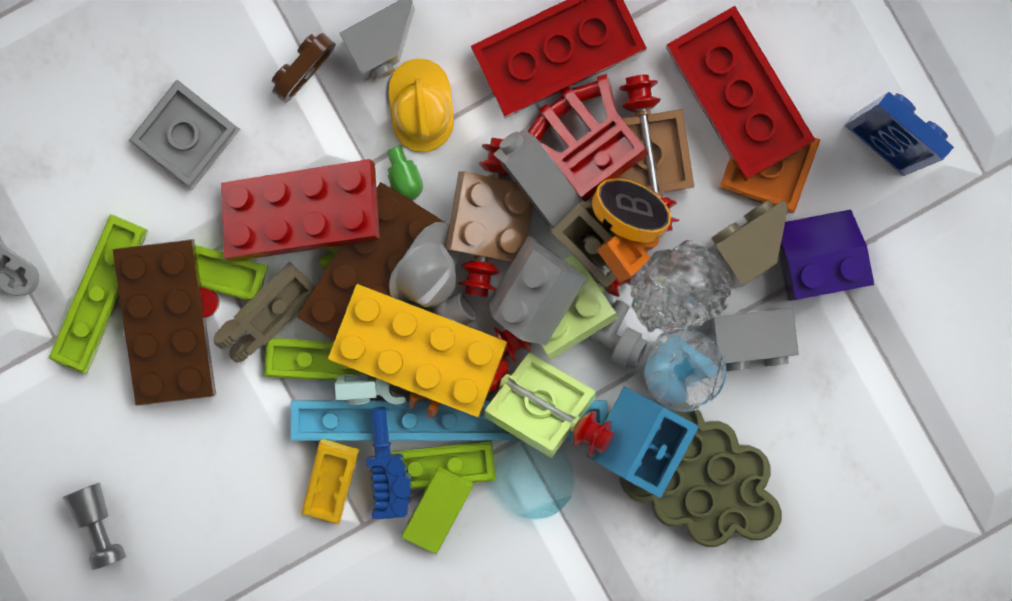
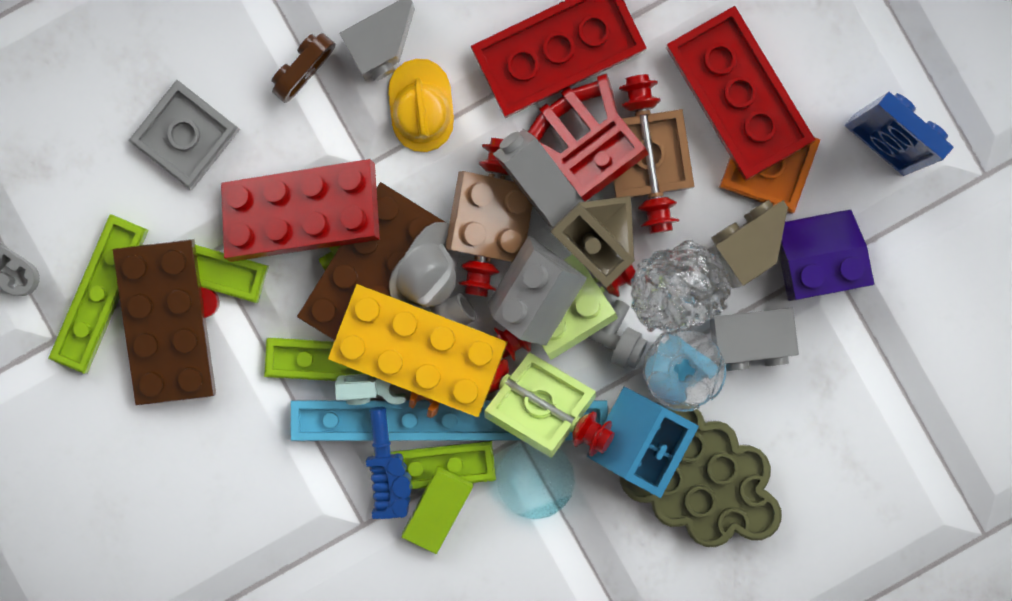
(89, 510): flat silver piece -> none
(265, 313): dark tan hinge -> none
(330, 481): yellow plate -> none
(404, 175): bright green cylinder -> none
(625, 256): orange plate -> none
(631, 210): tile -> none

